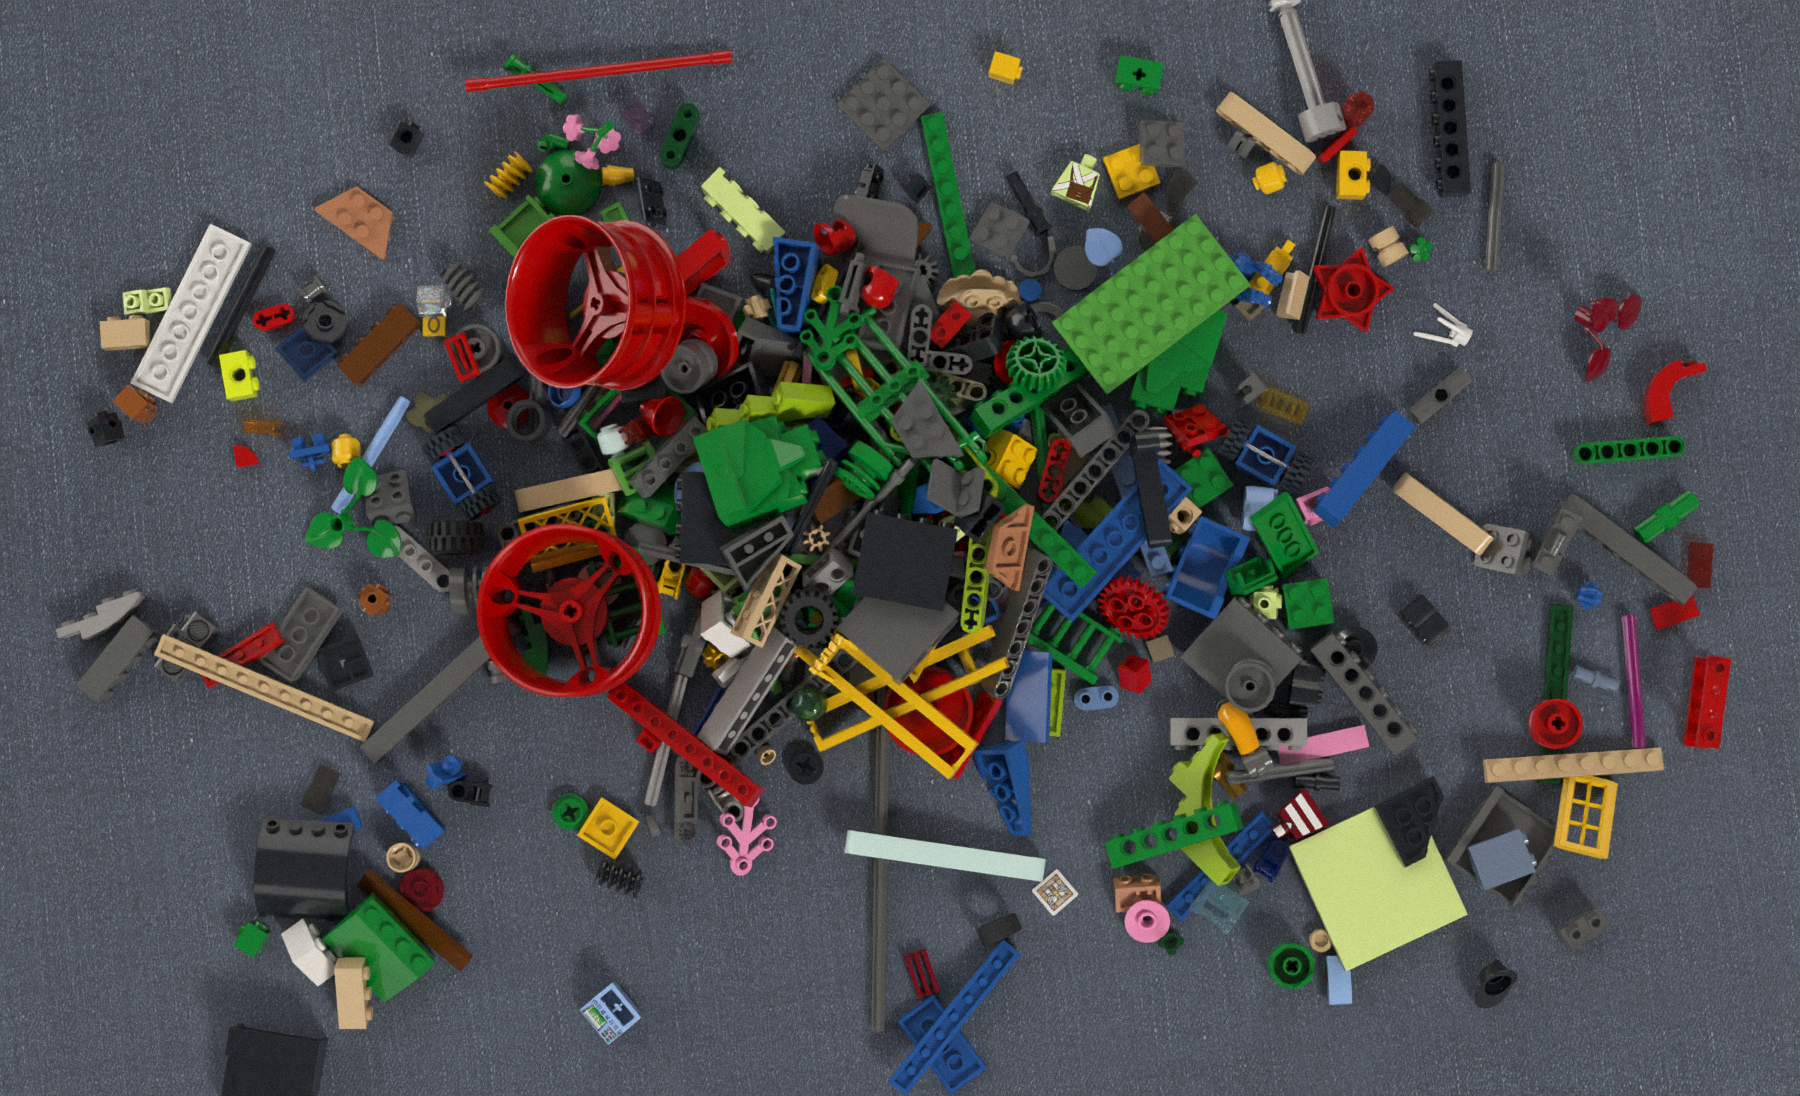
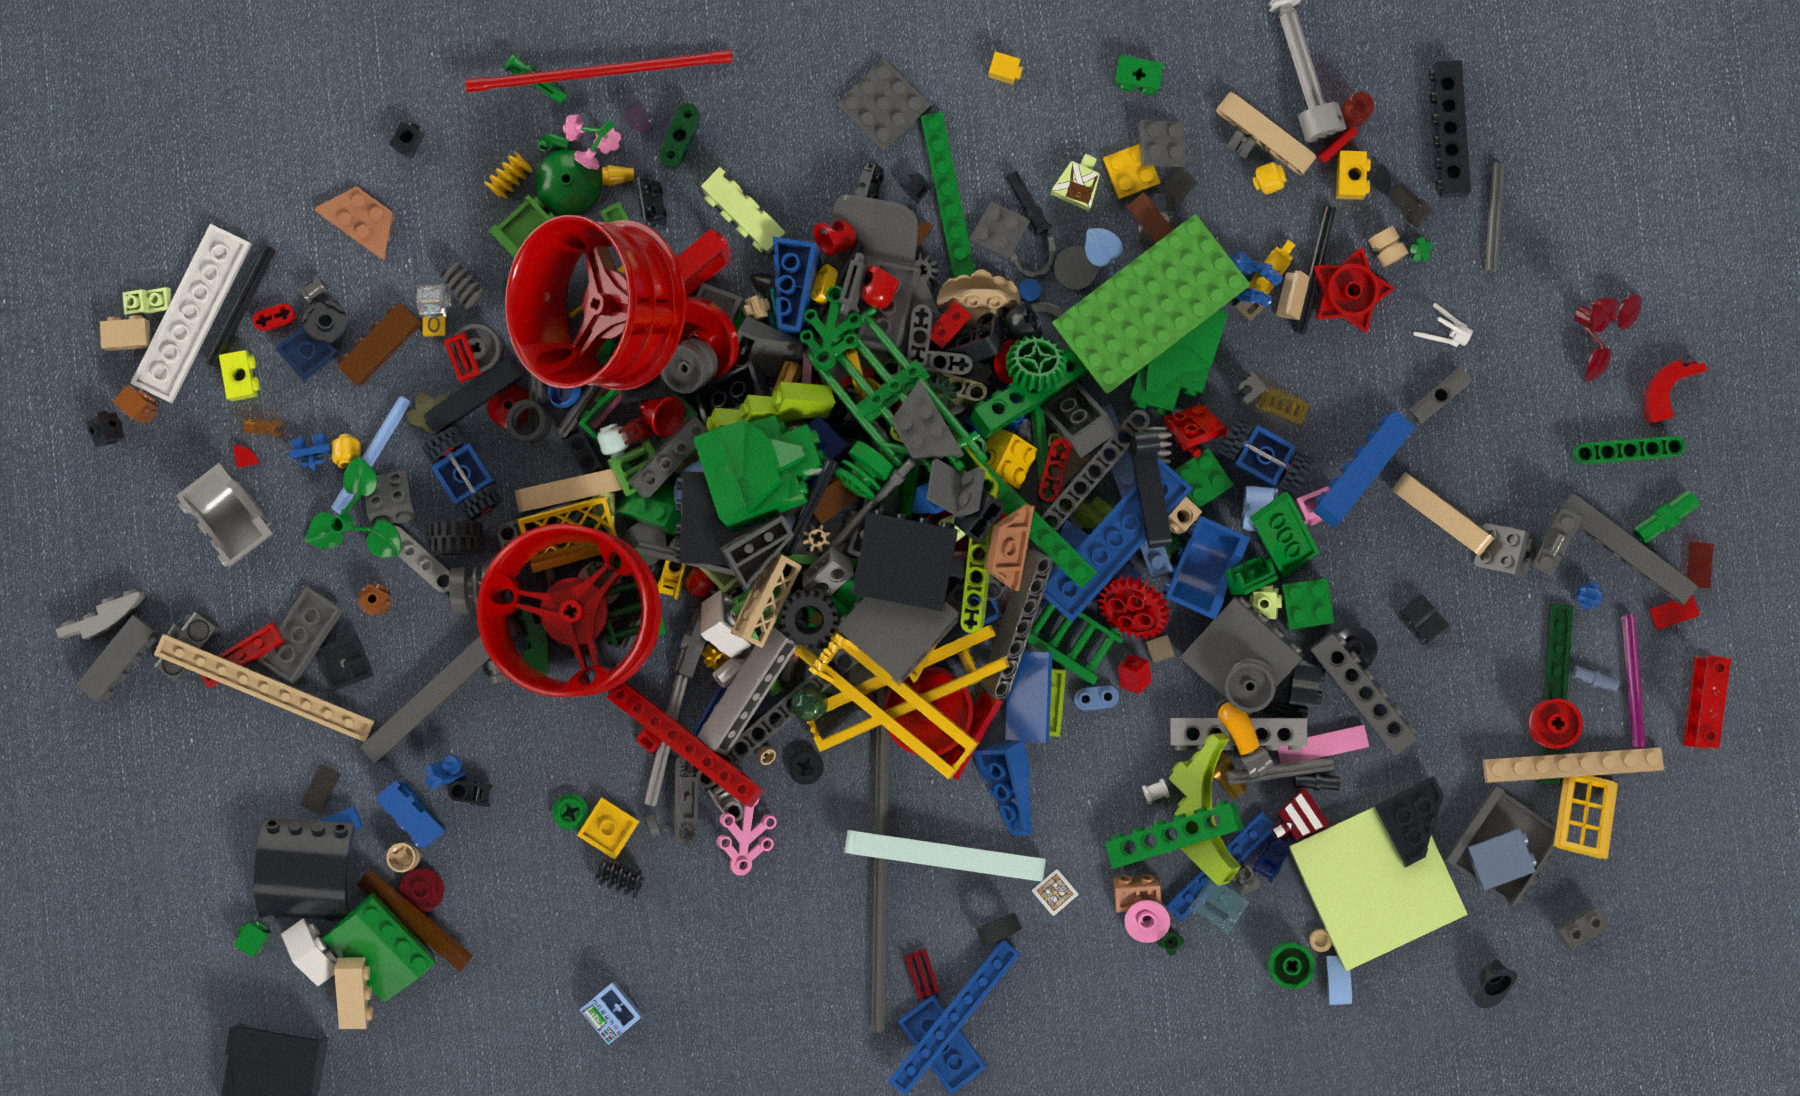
(226, 514): none -> light grey cylinder
(1155, 791): none -> white bush

